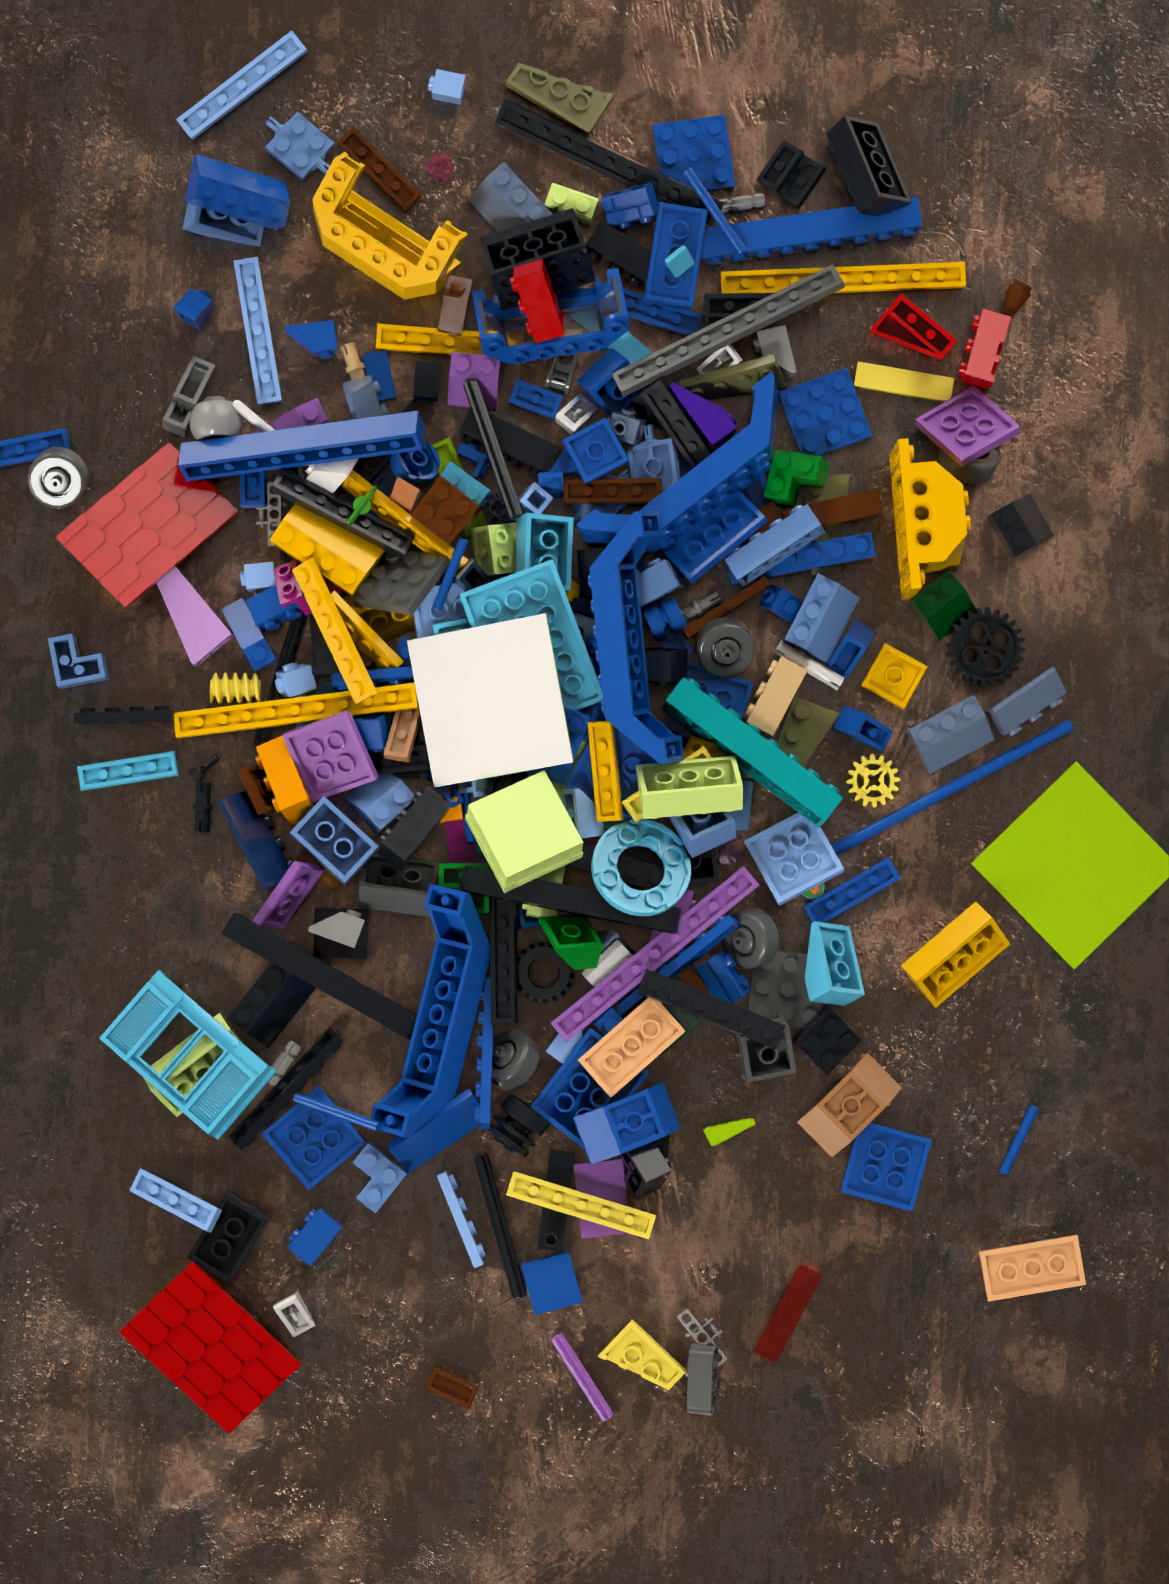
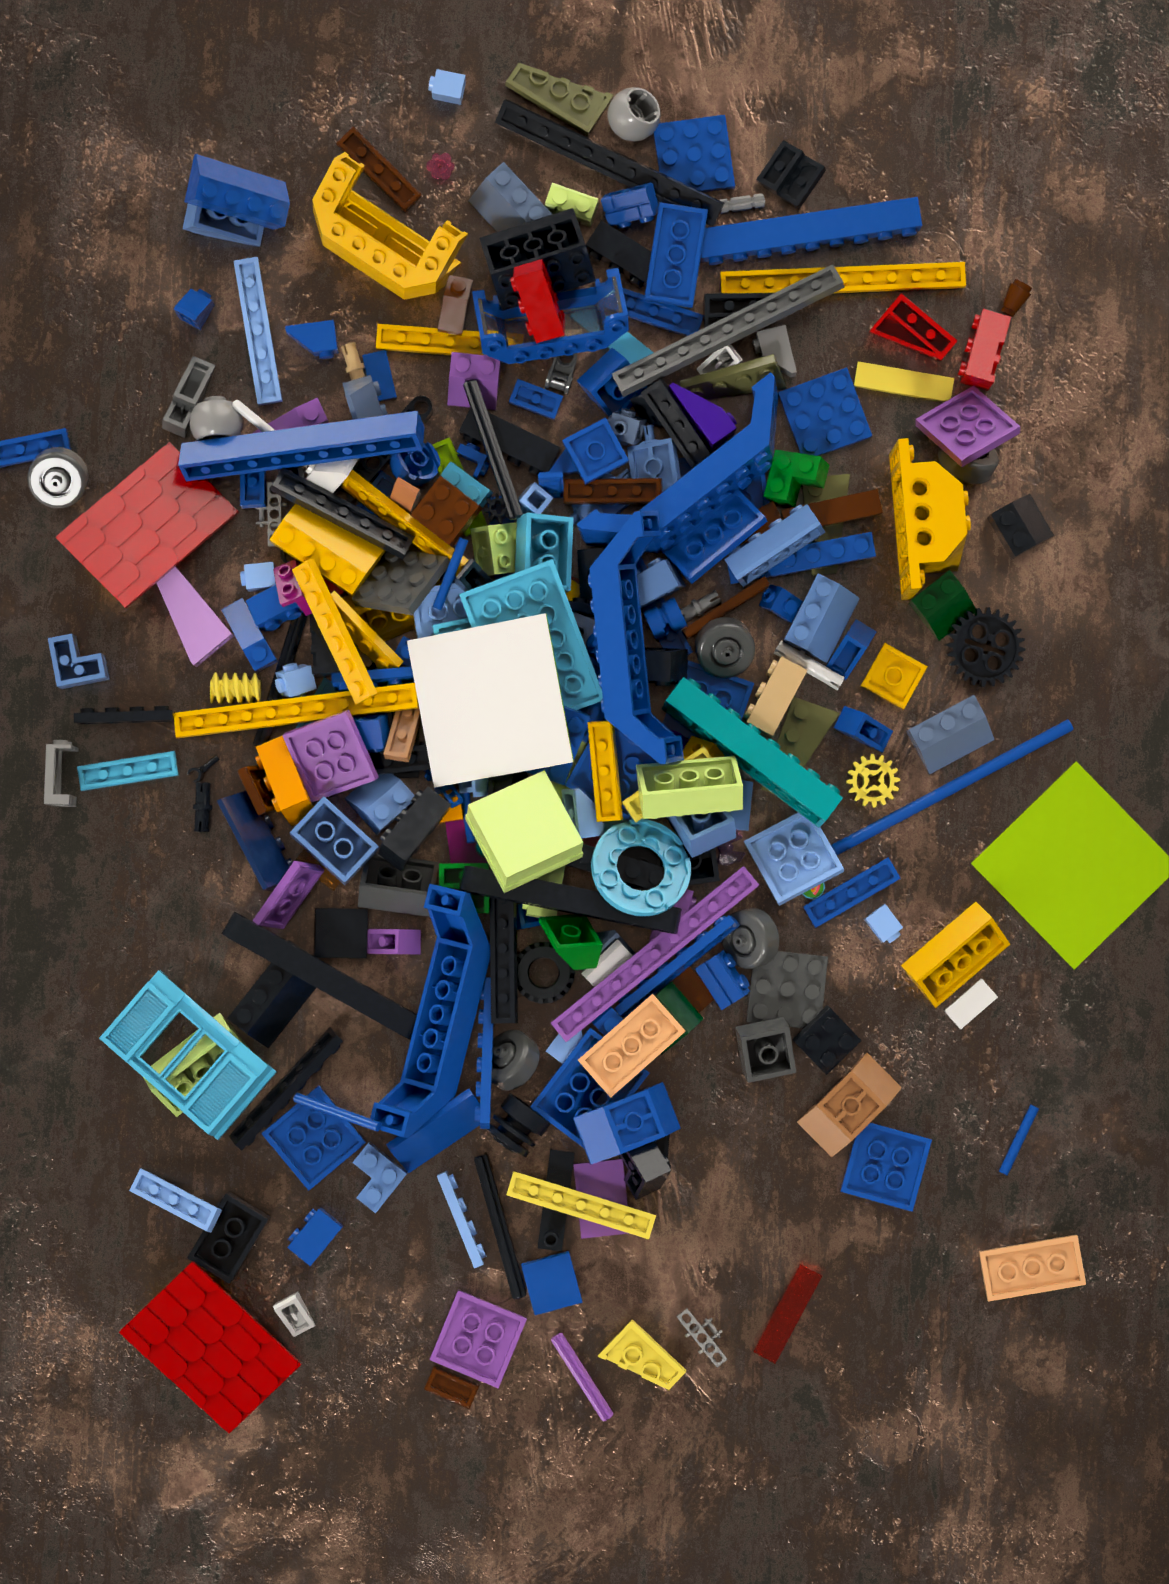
(53, 774): none -> light grey window
(241, 85): light blue plate -> none
(284, 1060): light grey axle -> none
(299, 145): medium blue plate -> none
(340, 927): light grey slope -> none
(361, 505): bright green piece -> none
(393, 941): none -> medium lavender slope
(427, 381): black slope -> none
(478, 1338): none -> medium lavender plate
(576, 414): white slope -> none
(633, 114): none -> light grey wheel
(679, 261): medium azure slope -> none
(702, 1379): dark grey beam -> none
(711, 1009): black plate -> none
(714, 210): blue bar -> none
(724, 1131): lime slope -> none
(832, 965): medium azure slope -> none
(867, 166): black slope -> none
(884, 924): none -> light blue brick
(970, 1003): none -> white tile
(1028, 702): sand blue slope -> none

